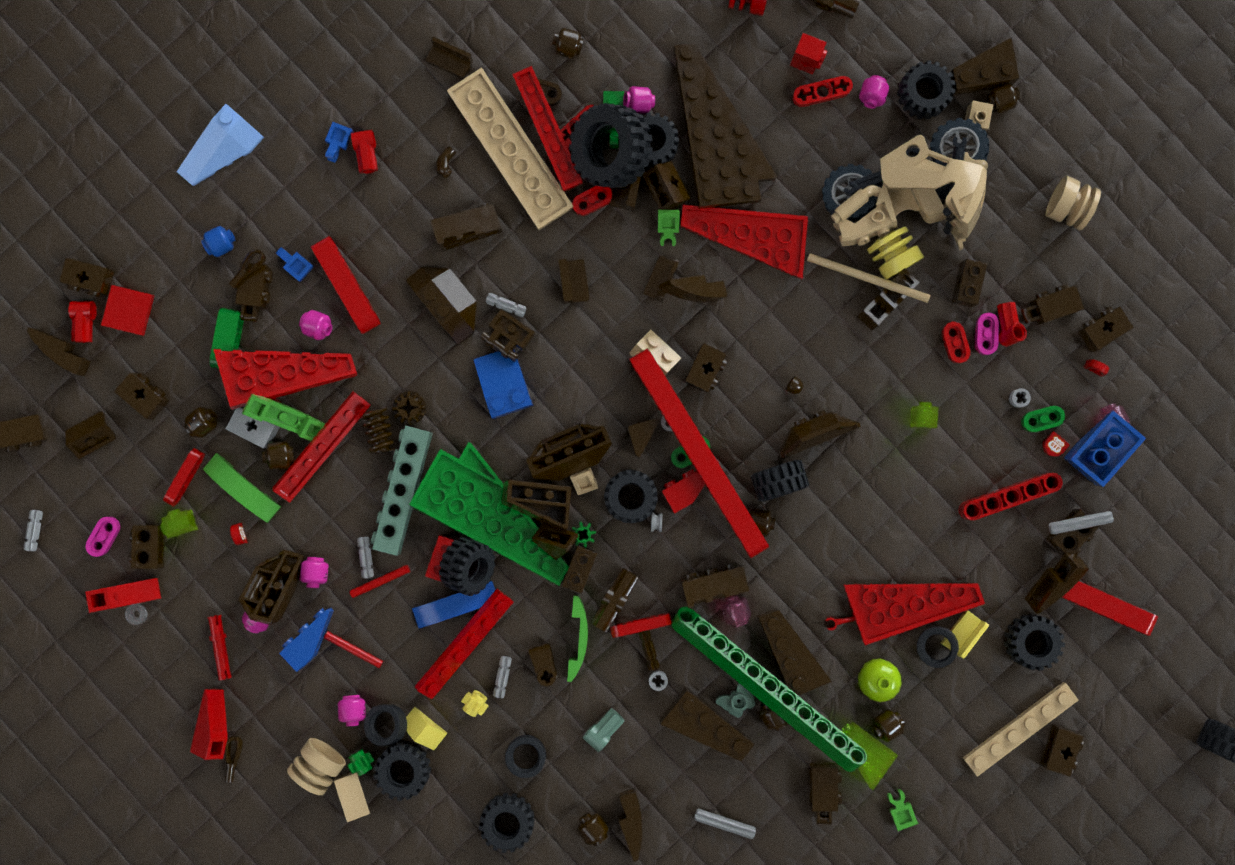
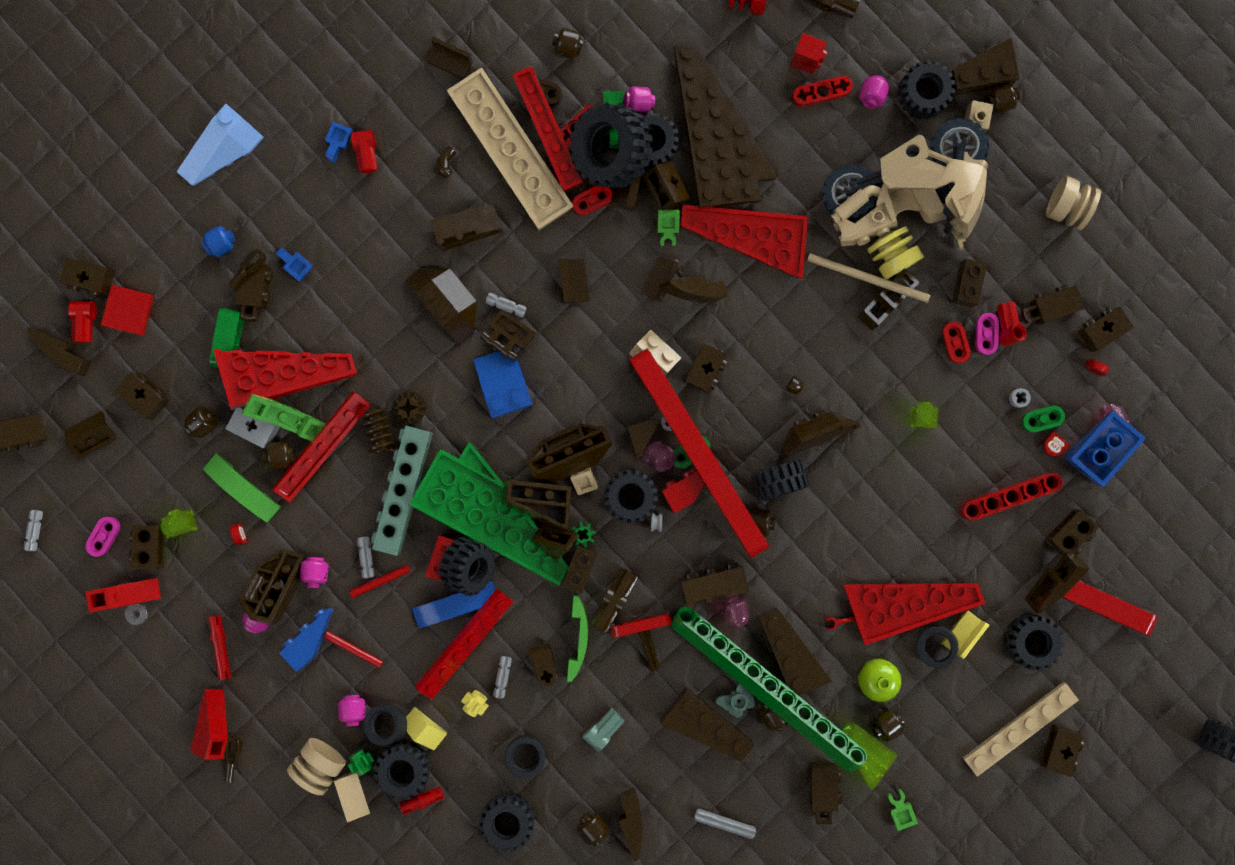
(184, 477): red beam -> none
(315, 325): dark pink head -> none
(346, 285): red beam -> none
(422, 800): none -> red pin
(659, 456): none -> clear pink head
(663, 676): light grey bush -> none
(1081, 522): light grey axle -> none

